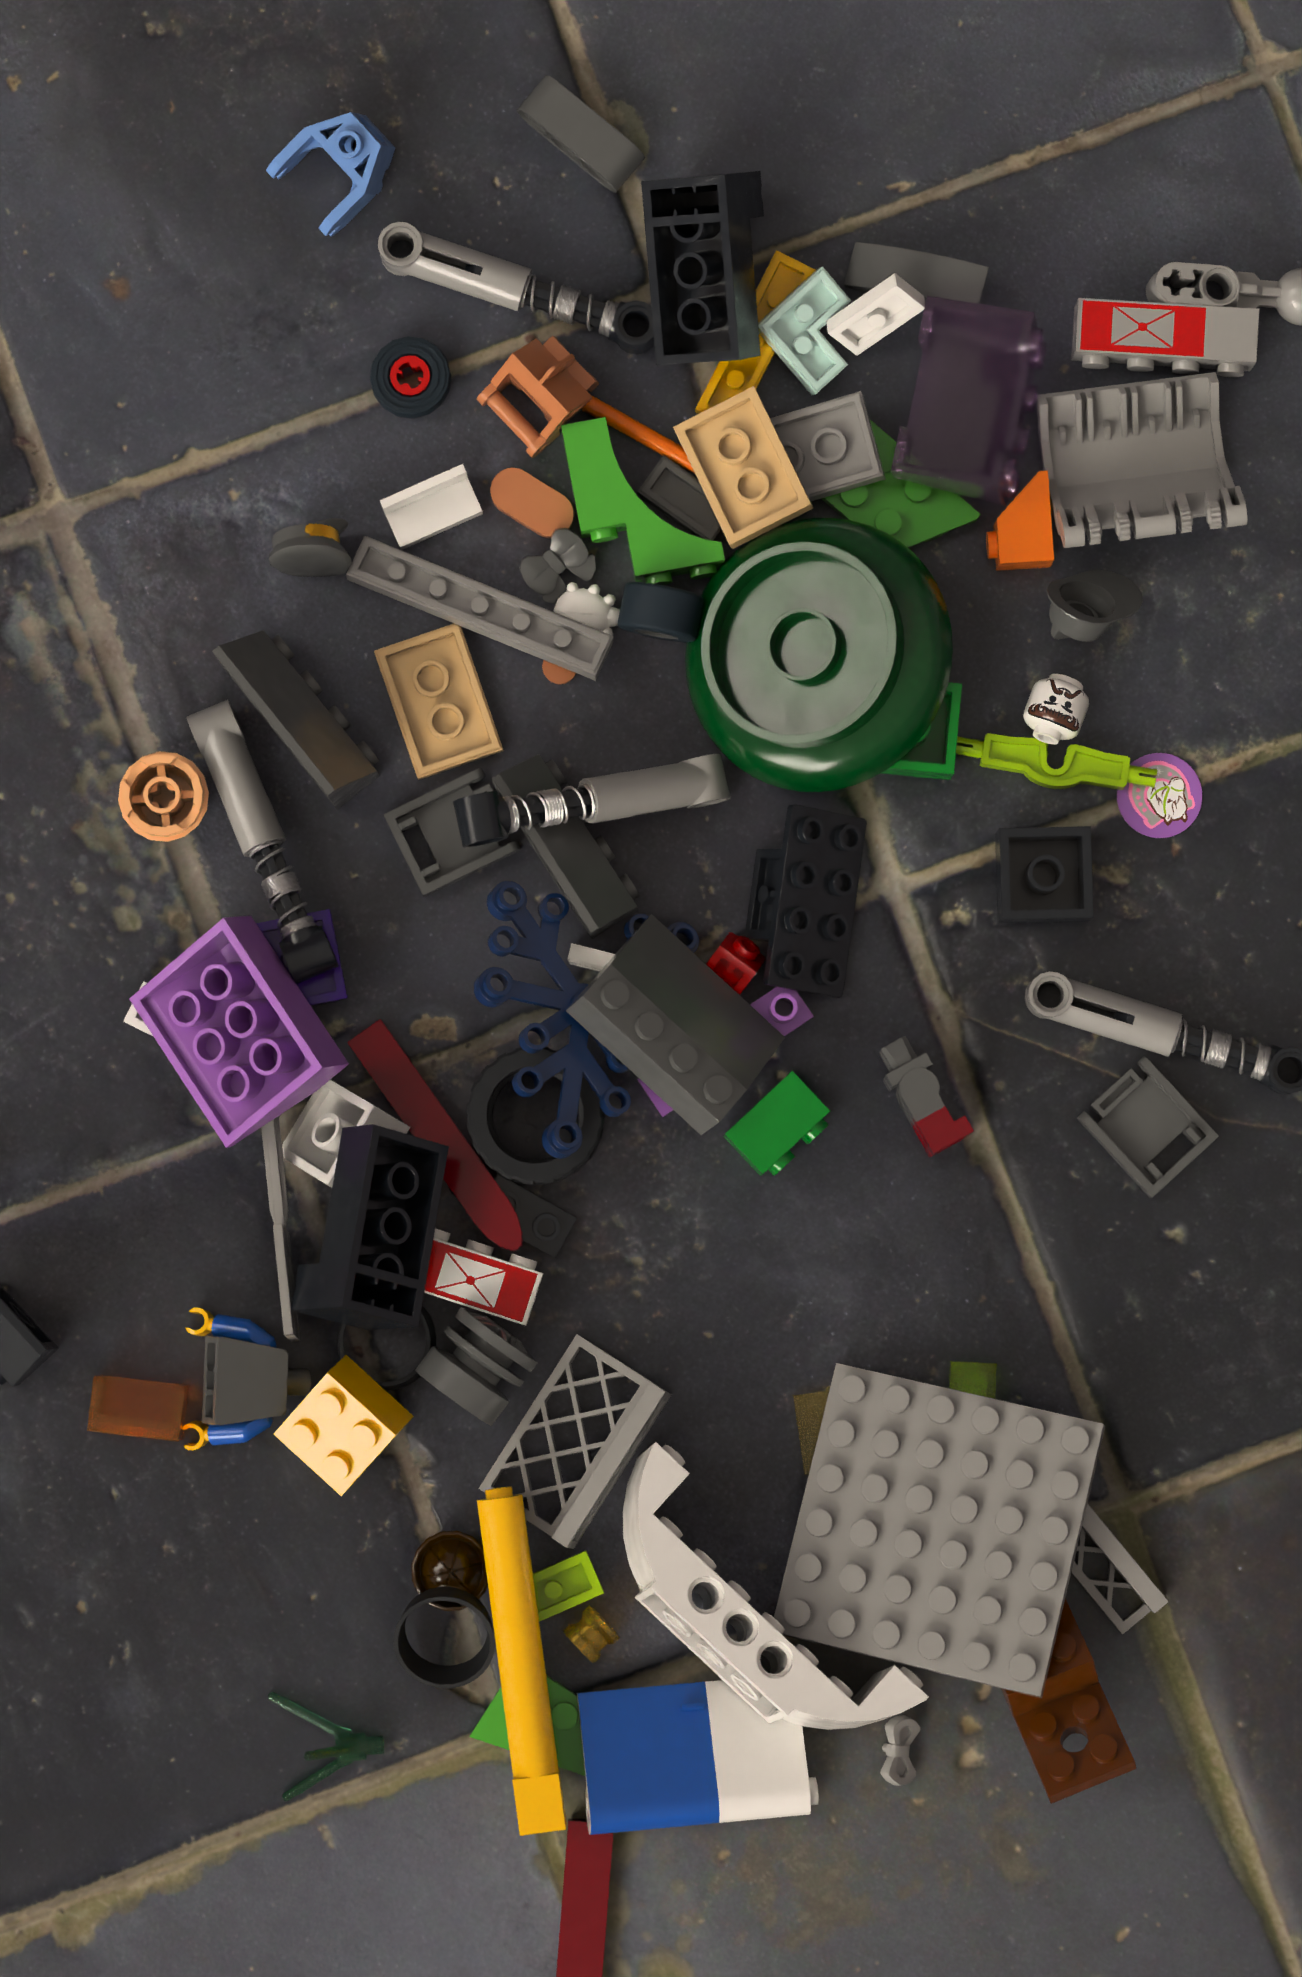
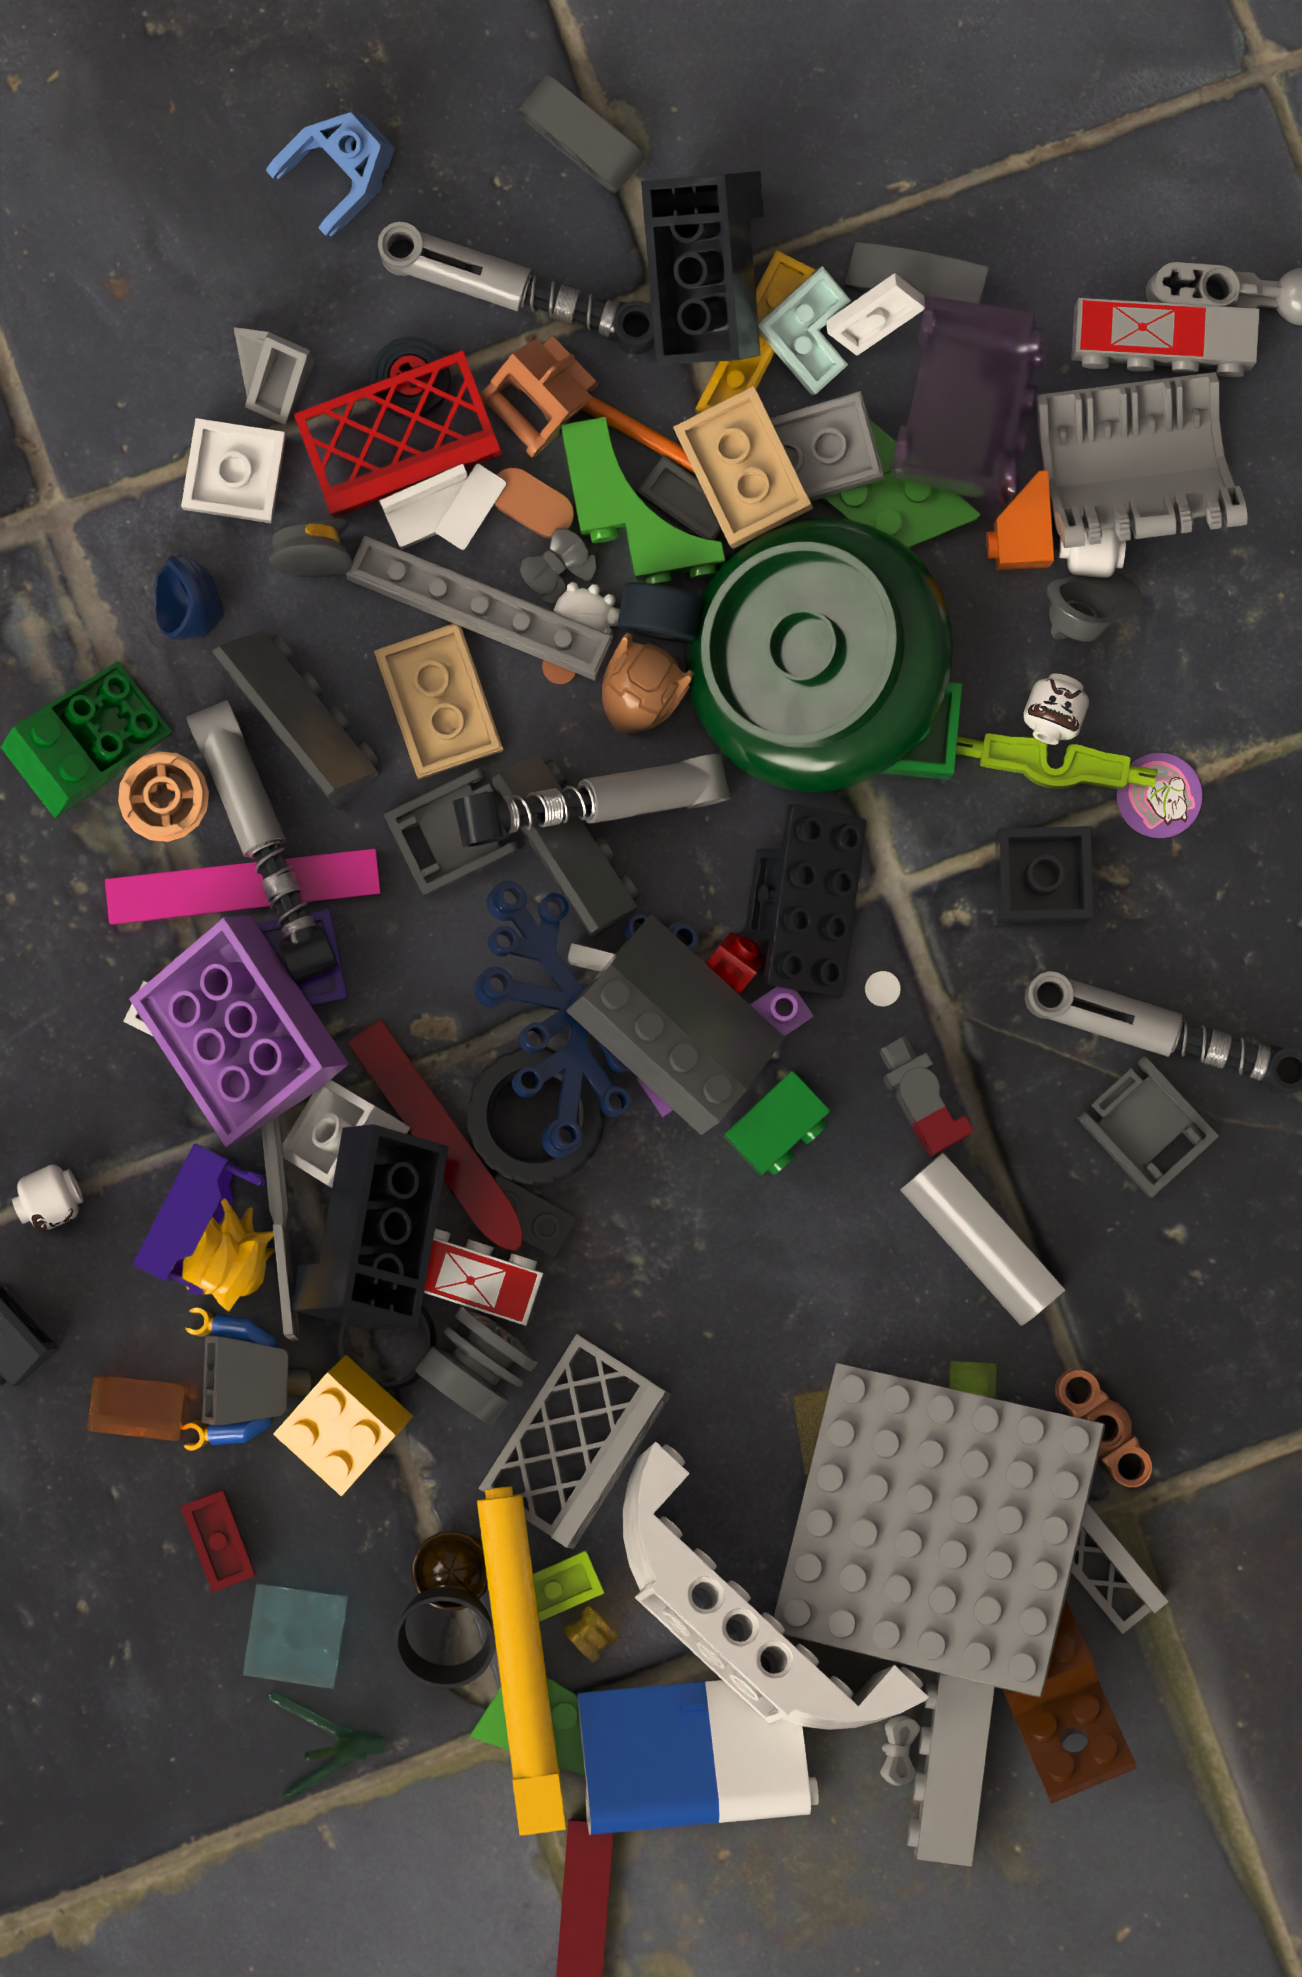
(48, 1197): none -> white head
(84, 739): none -> green slope
(186, 599): none -> dark blue hair
(188, 1211): none -> dark purple piece
(218, 1540): none -> dark red plate
(229, 1258): none -> yellow hair
(233, 470): none -> white plate
(237, 887): none -> dark pink tile
(272, 372): none -> light grey slope
(295, 1635): none -> clear light blue plate
(402, 474): none -> red fence
(470, 506): none -> white sticker
(641, 686): none -> medium nougat helmet
(882, 988): none -> white piece
(953, 1770): none -> light grey brick
(982, 1239): none -> light grey brick
(1095, 559): none -> white head
(1122, 1440): none -> nougat piece

